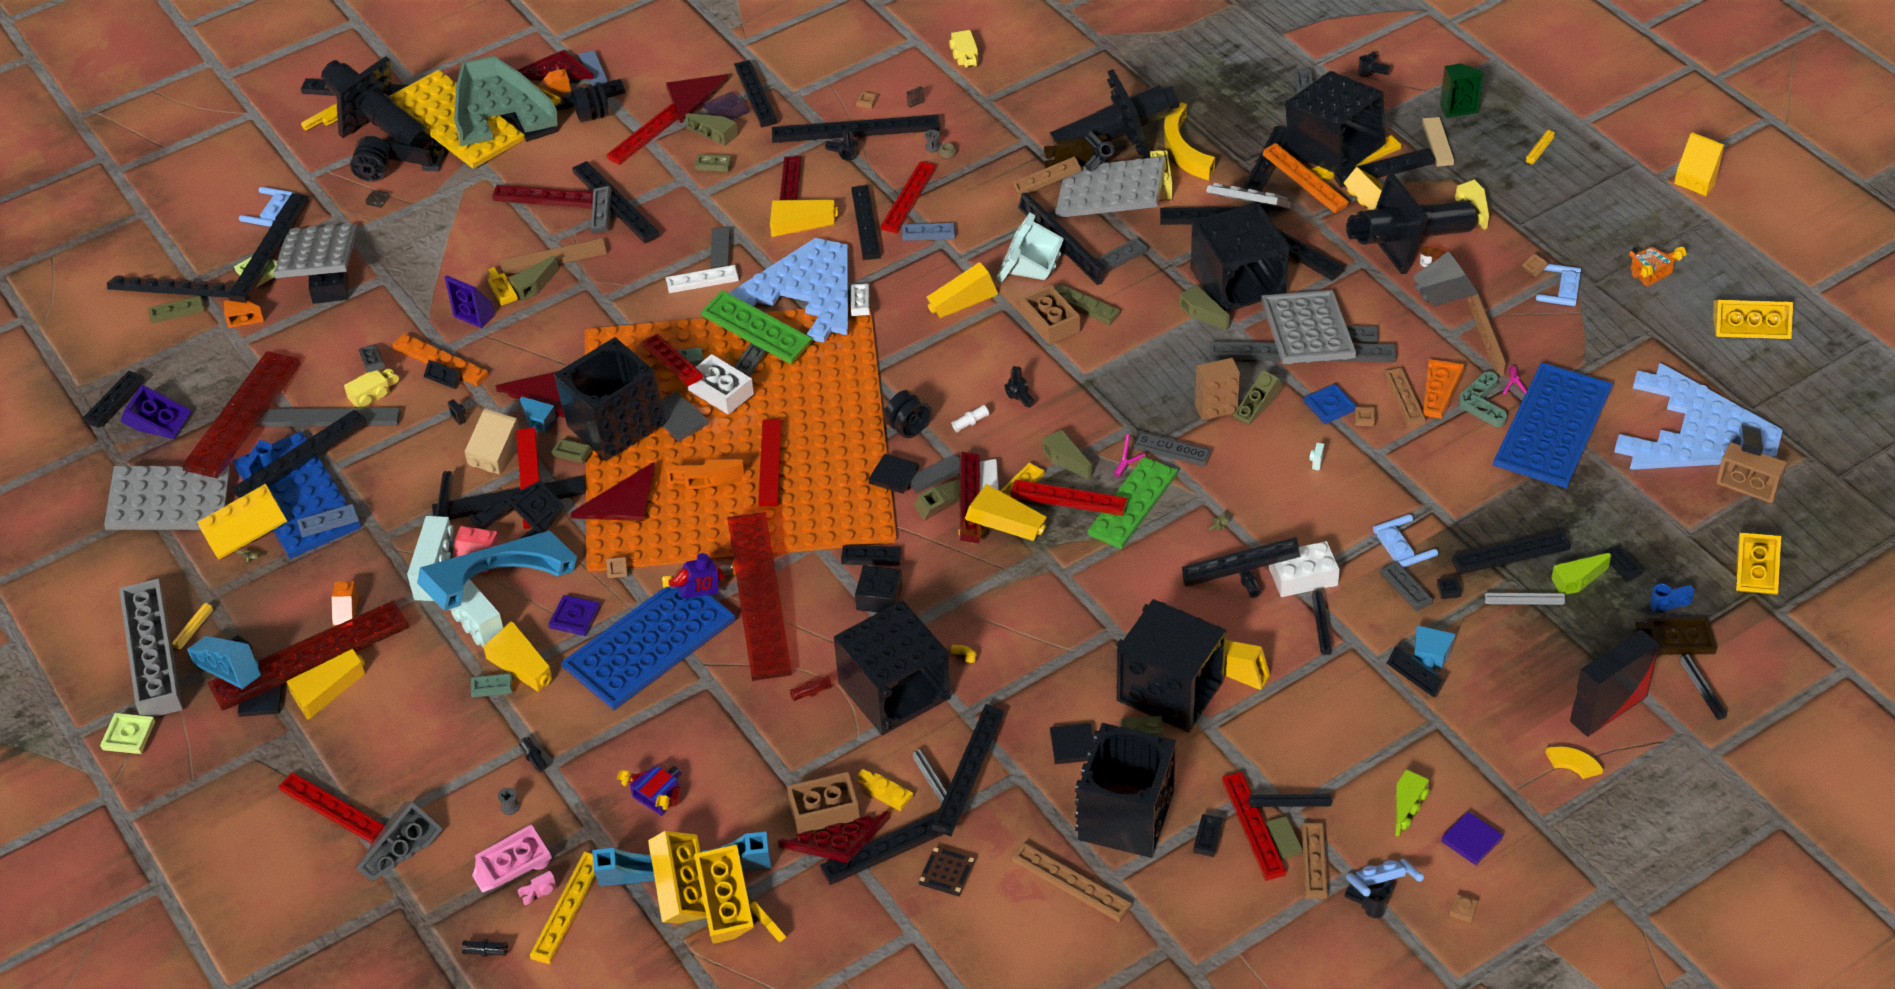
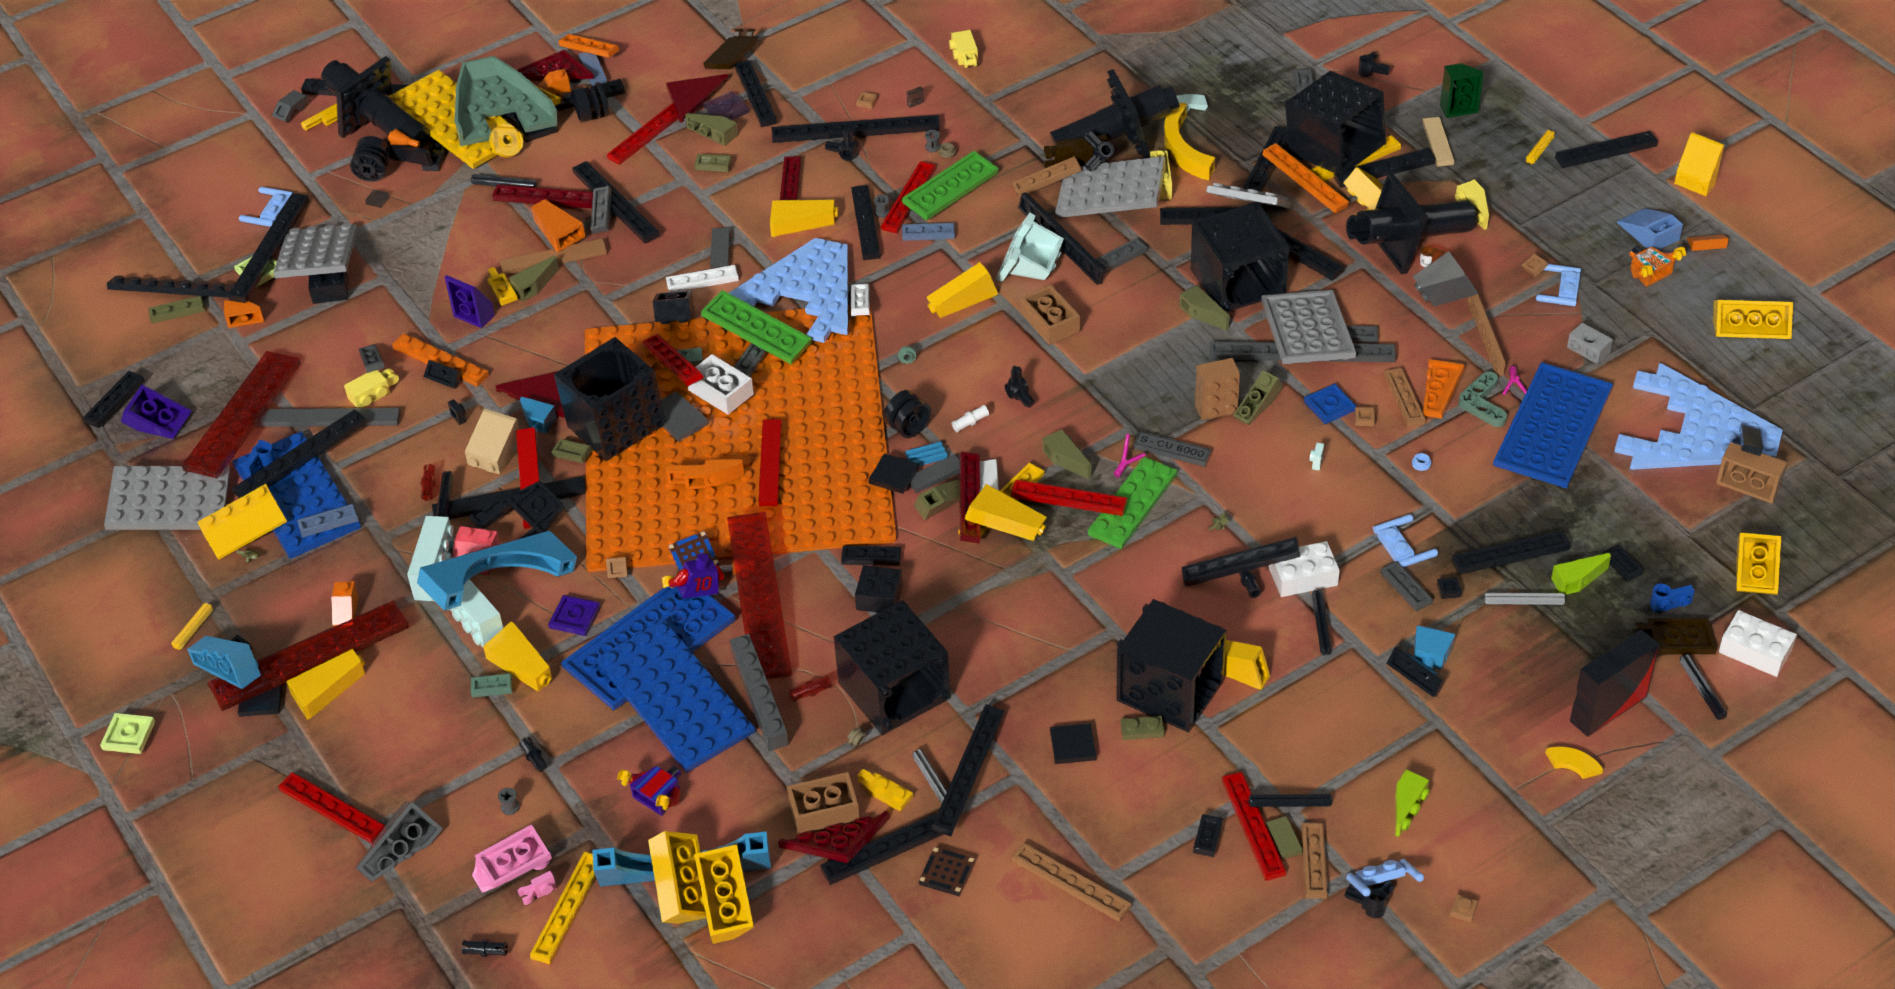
(150, 649): light grey brick -> none
(287, 104): none -> dark grey slope
(398, 138): none -> orange cone
(428, 482): none -> clear red pin
(496, 180): none -> black axle
(499, 147): none -> yellow plate
(557, 225): none -> orange slope
(588, 45): none -> orange tile
(623, 501): dark red tile -> none
(673, 306): none -> black brick
(675, 696): none -> blue plate
(690, 547): none -> tile
(731, 50): none -> dark brown tile
(758, 692): none -> dark grey brick
(765, 920): yellow tile -> none
(856, 737): none -> dark tan plate
(881, 203): none -> dark grey bush
(907, 350): none -> sand green plate
(925, 454): none -> dark azure tile
(950, 185): none -> bright green plate
(965, 651): yellow arm -> none
(1088, 305): olive plate -> none
(1125, 820): black piece -> none
(1193, 101): none -> light aqua slope
(1421, 462): none -> light blue plate
(1472, 838): dark purple tile -> none
(1589, 343): none -> light grey brick
(1606, 149): none -> black plate
(1652, 228): none -> medium blue slope
(1707, 242): none -> orange slope
(1757, 643): none -> white brick

